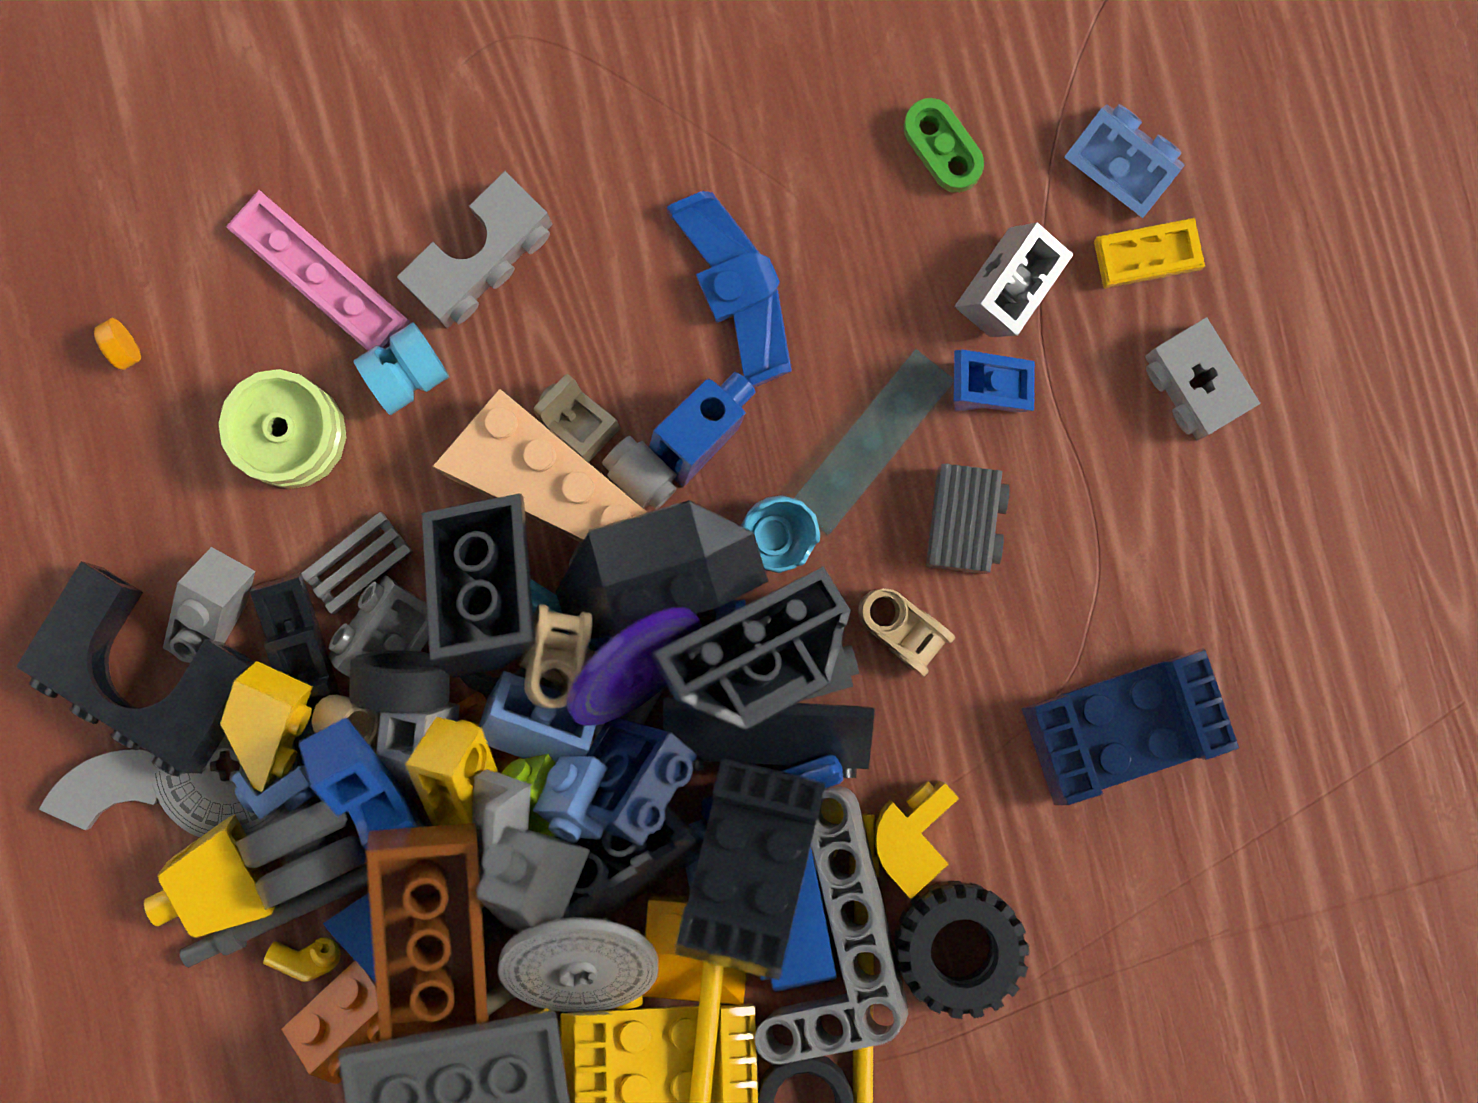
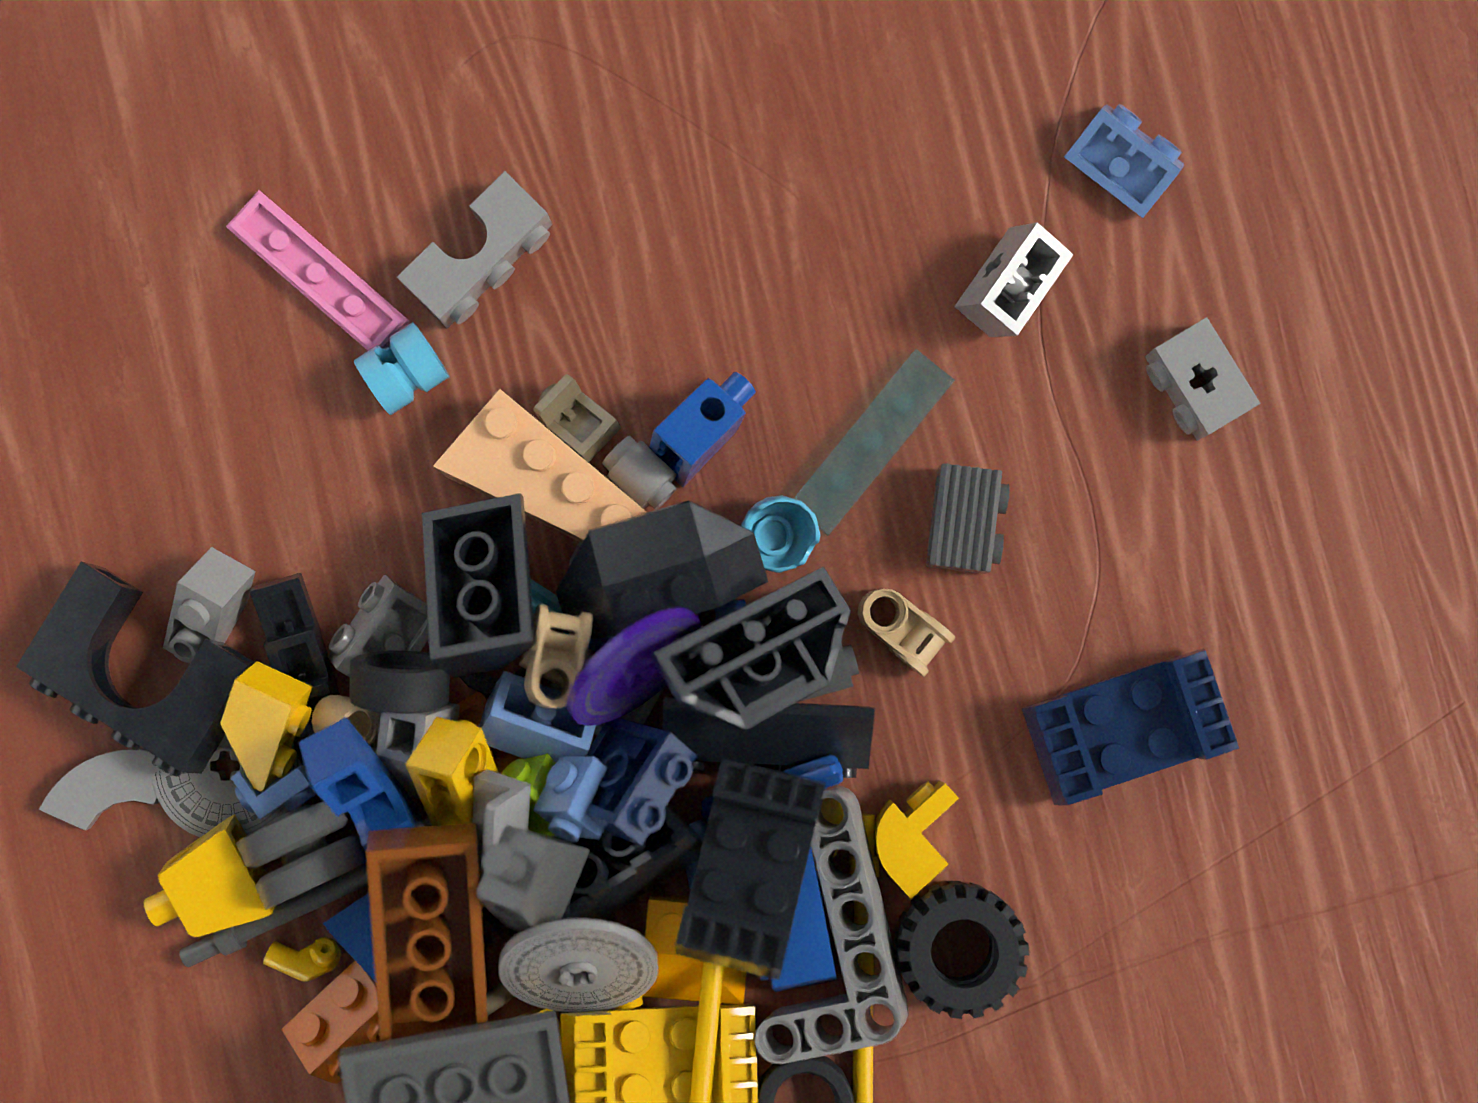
(117, 344): light orange tile -> none
(259, 447): yellowish green wheel -> none
(323, 589): light grey tile -> none
(737, 285): blue plate -> none
(945, 146): bright green plate -> none
(993, 382): blue slope -> none
(1149, 253): yellow plate -> none

